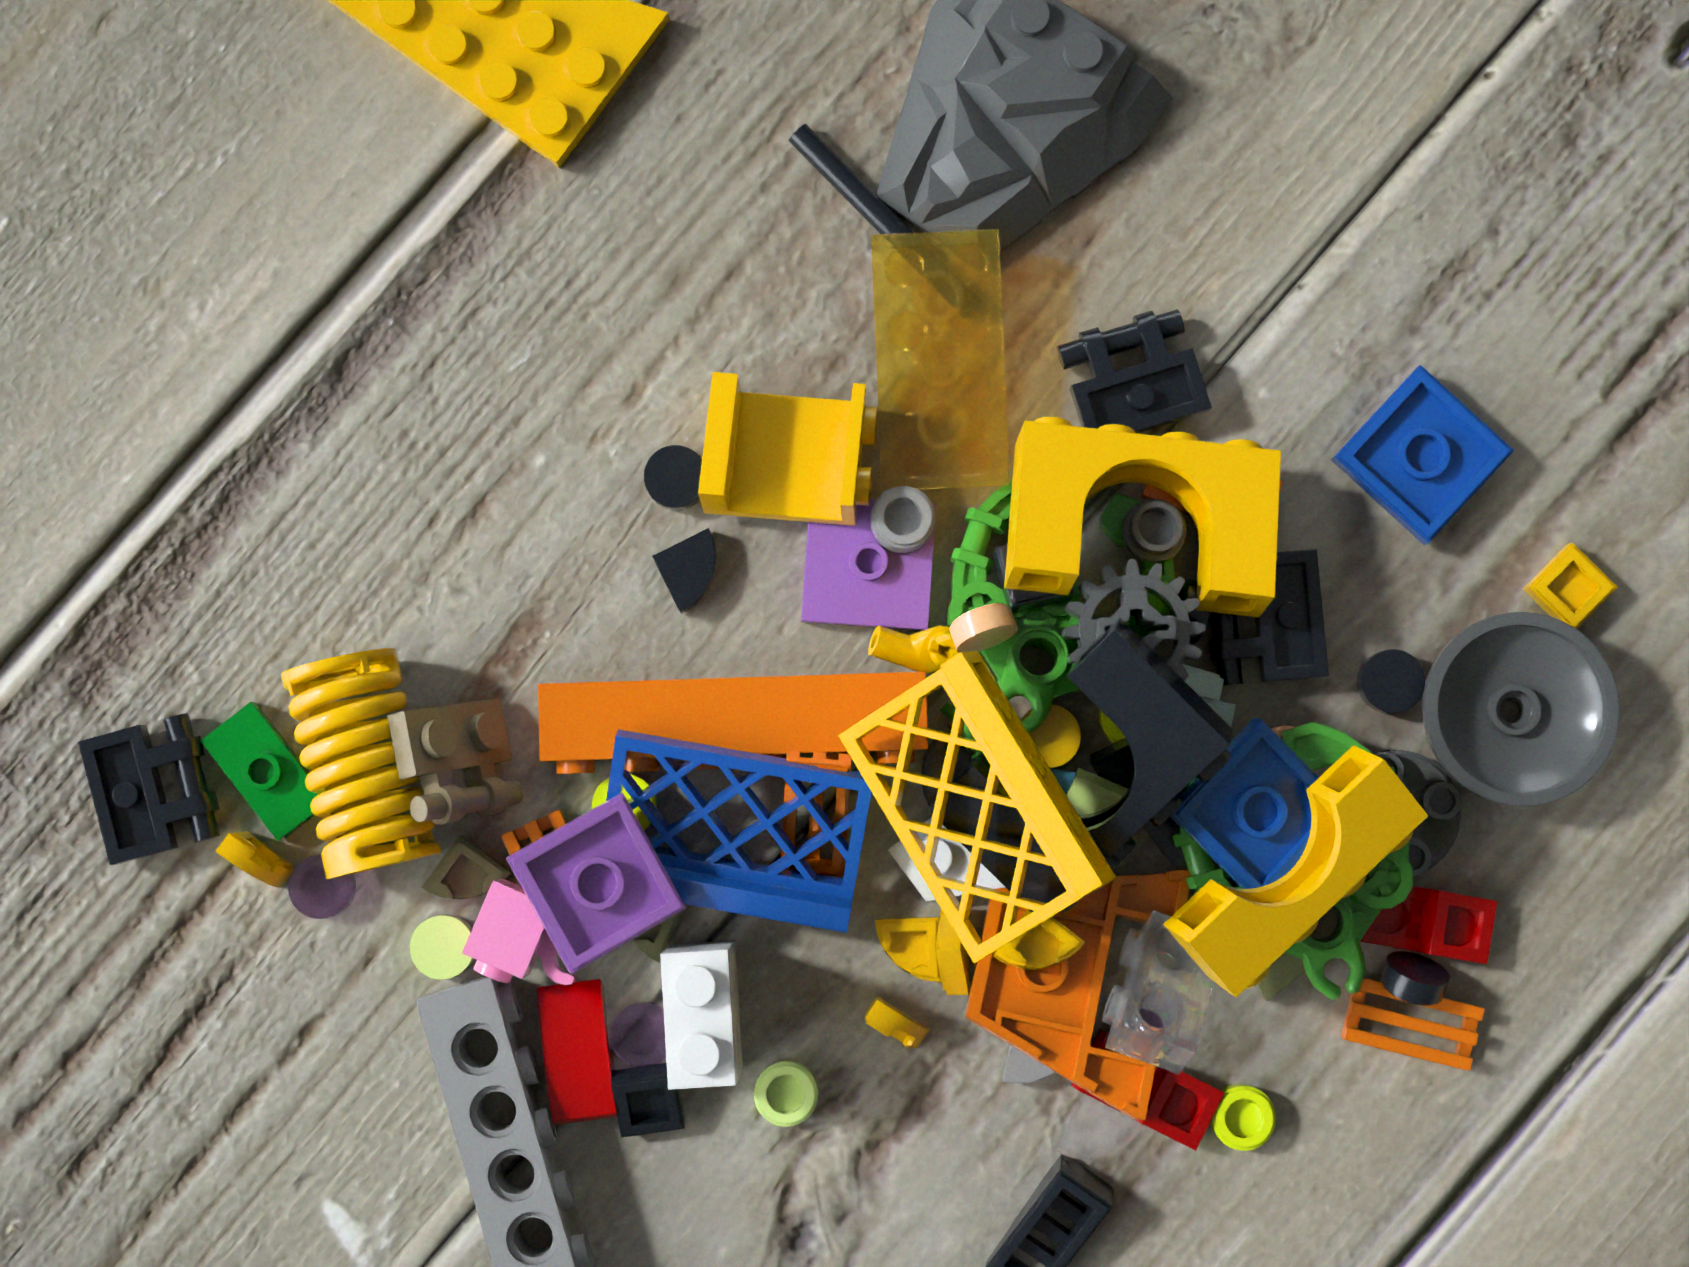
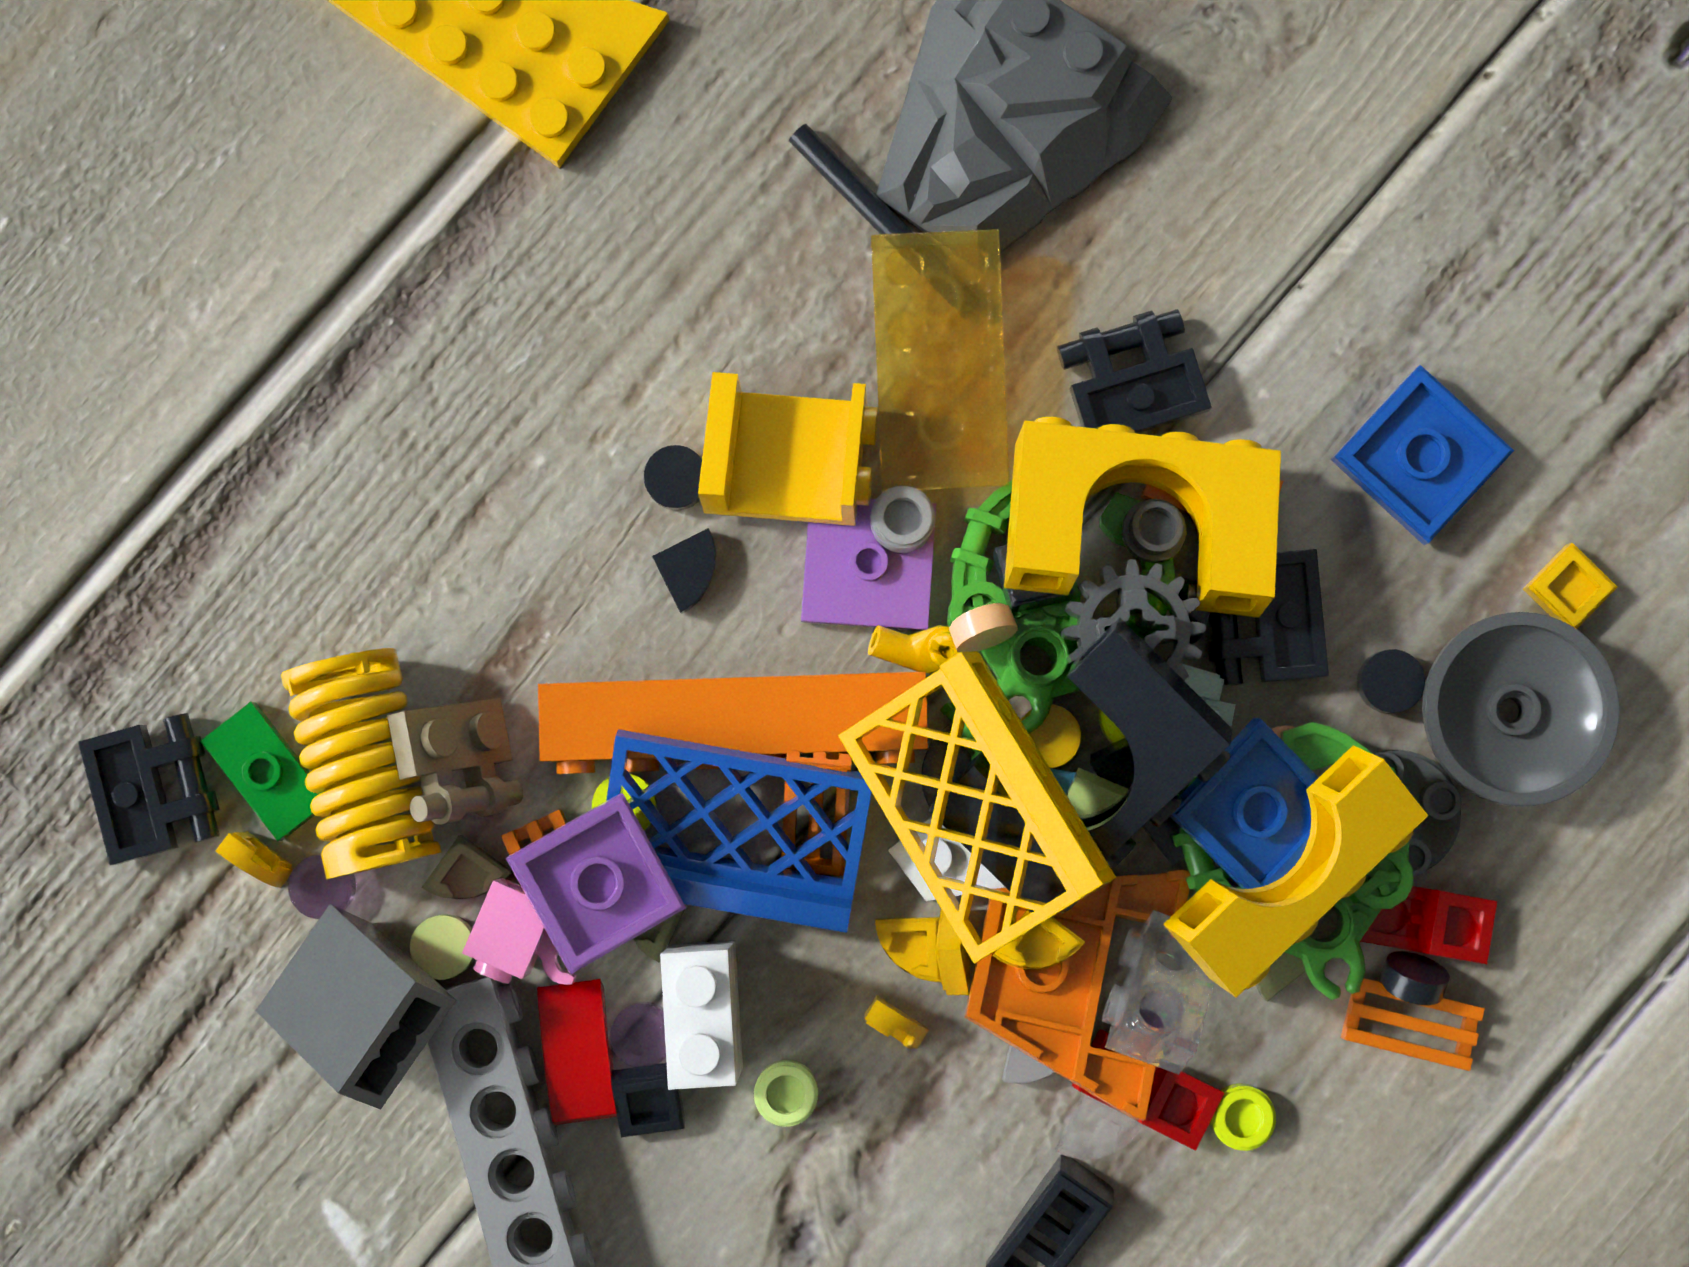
(355, 1007): none -> brick

